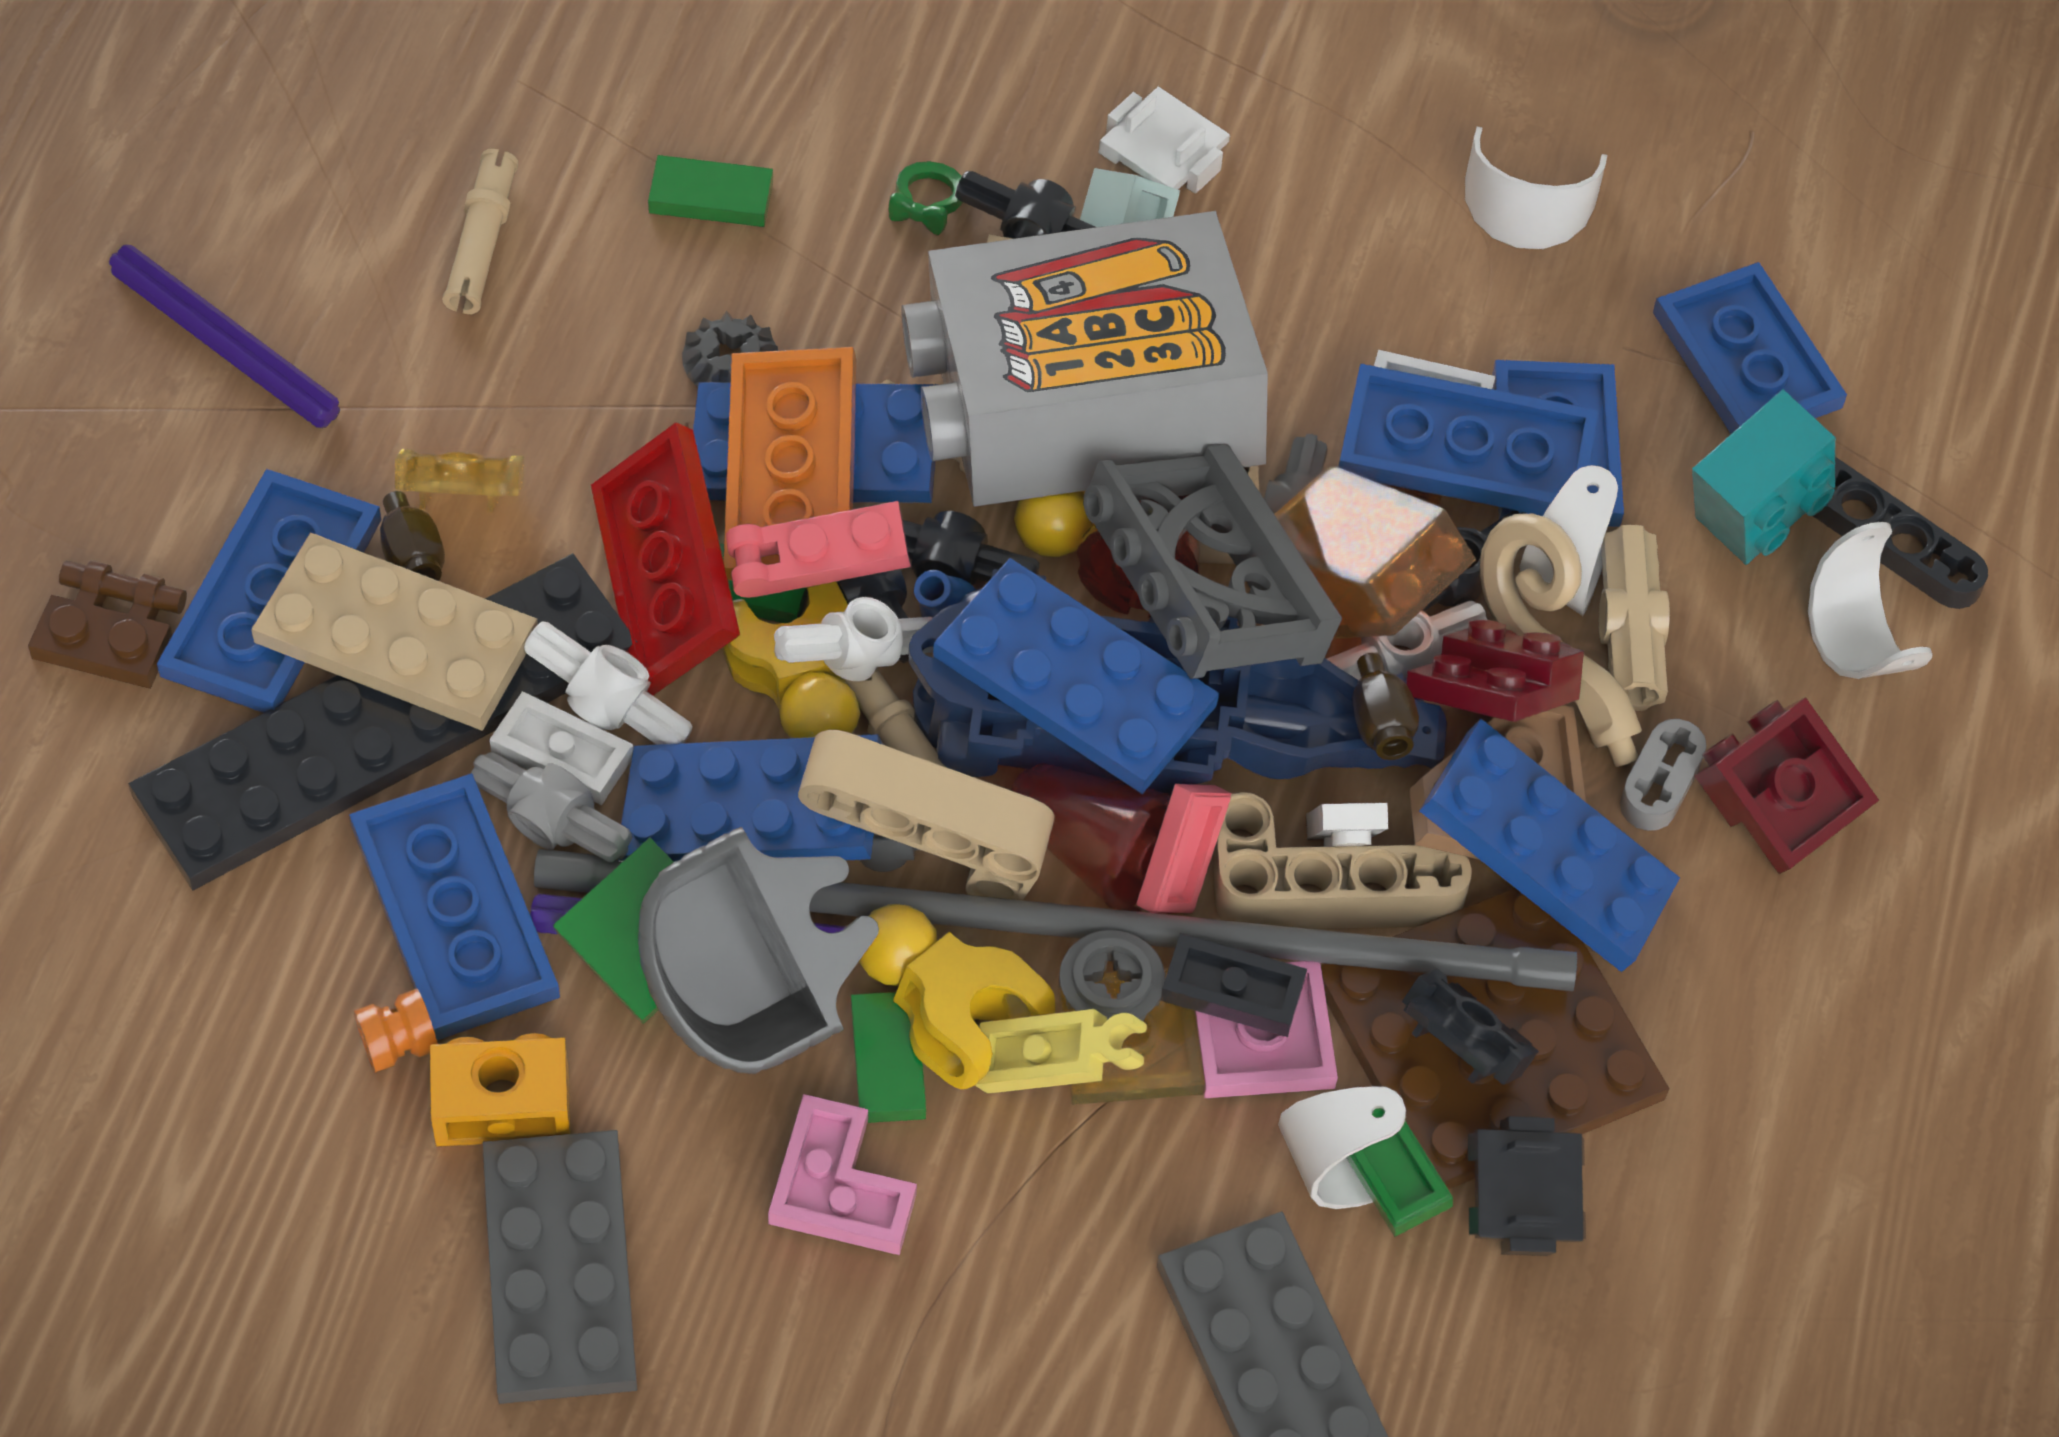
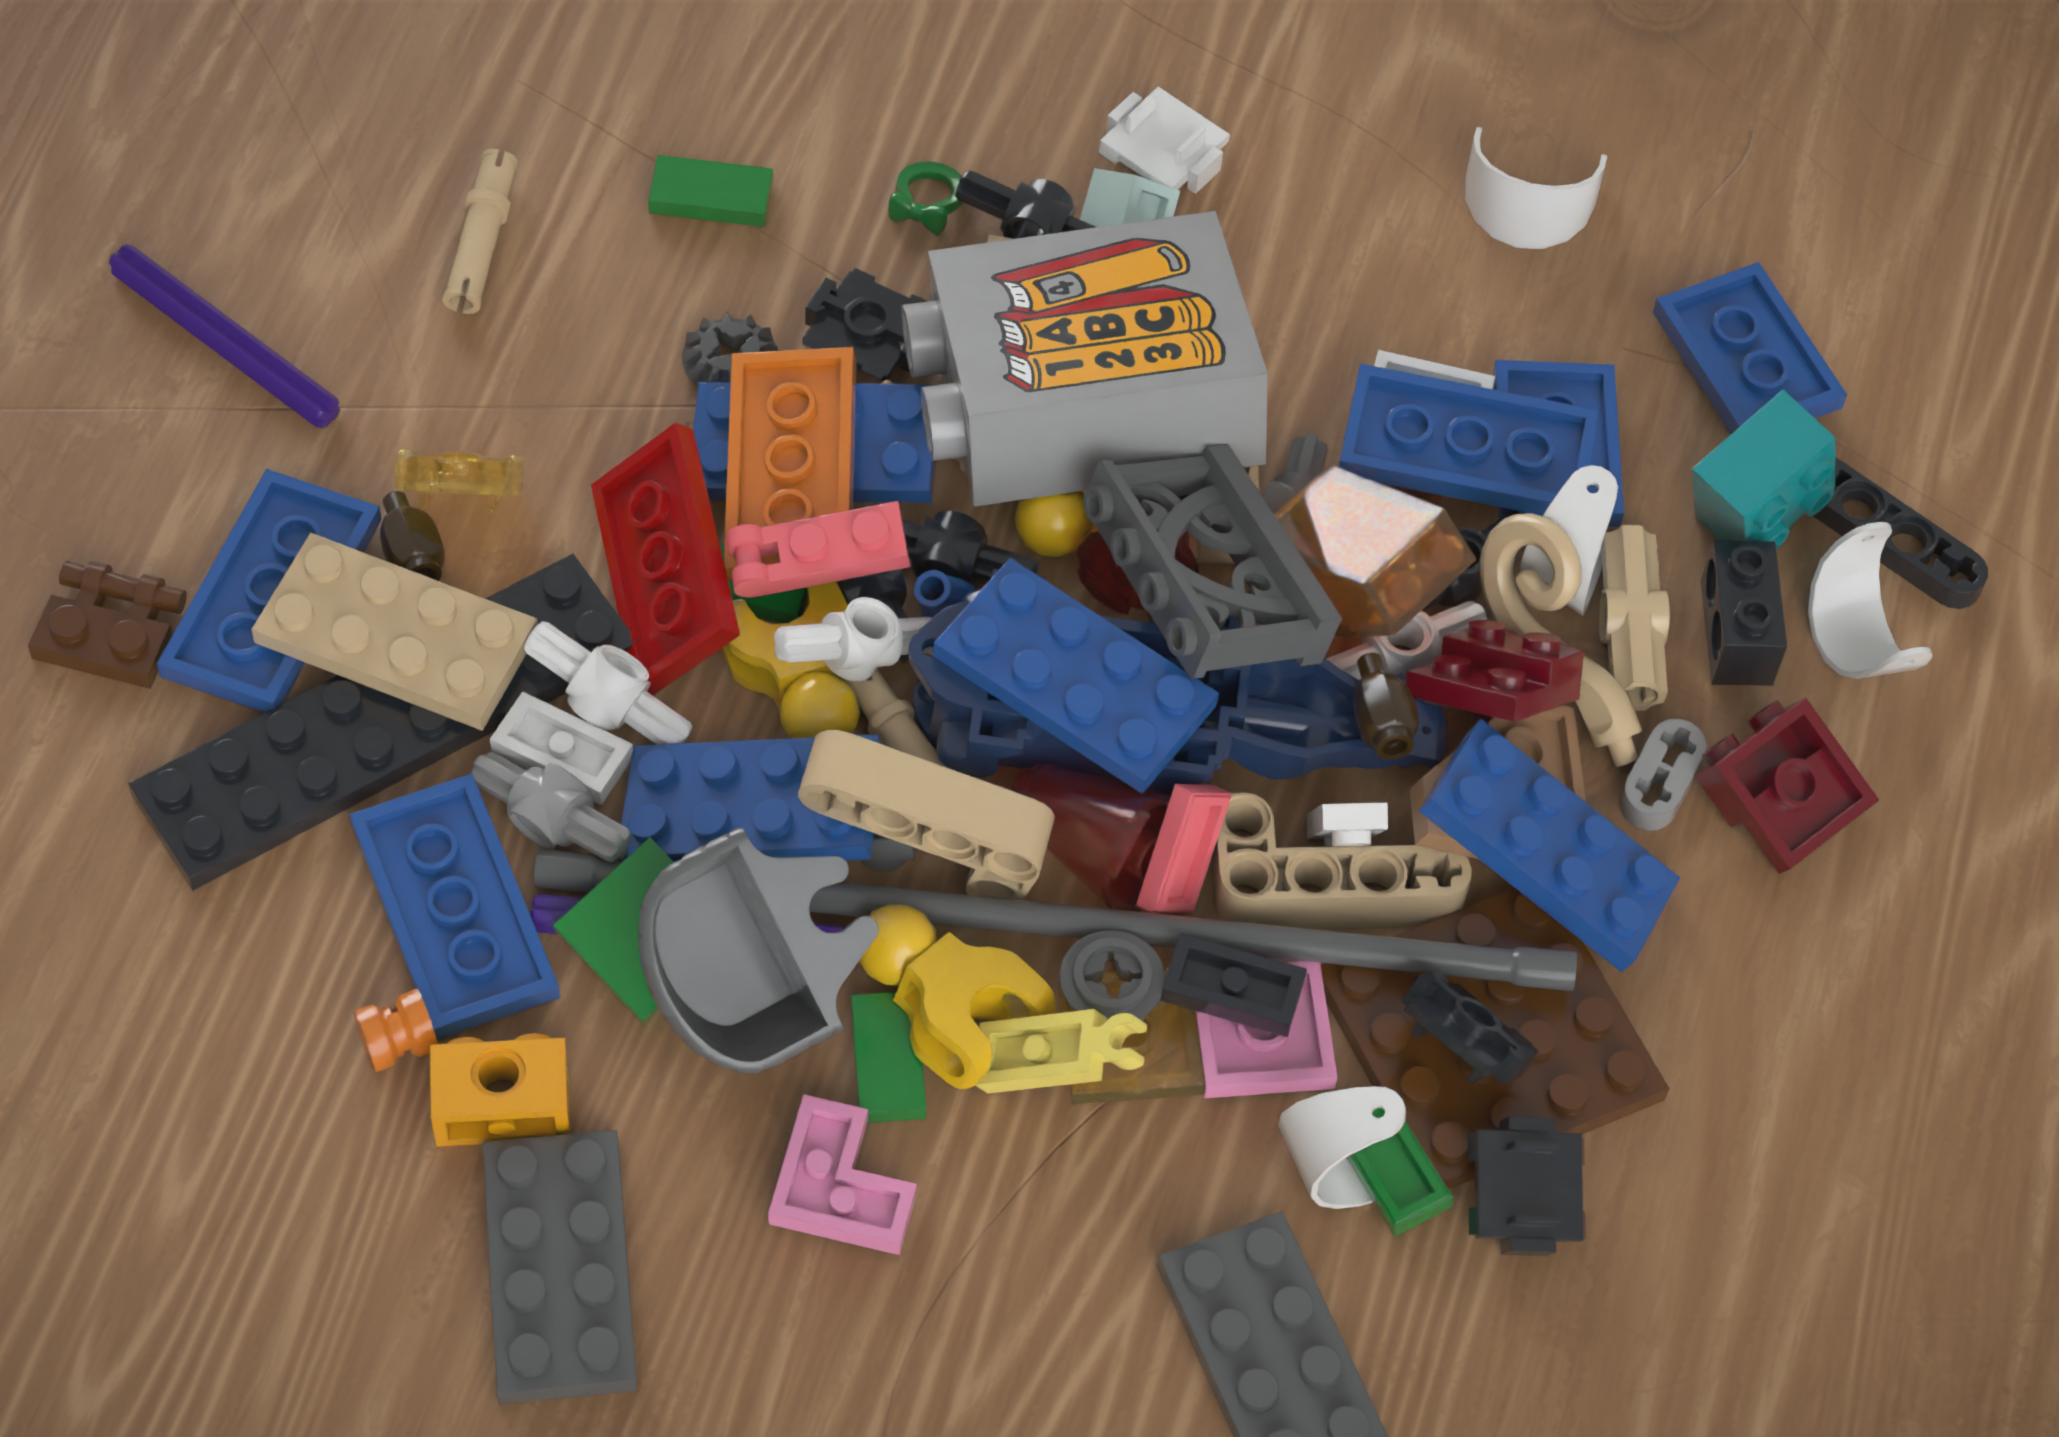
(860, 317): none -> black piece
(1743, 613): none -> black brick

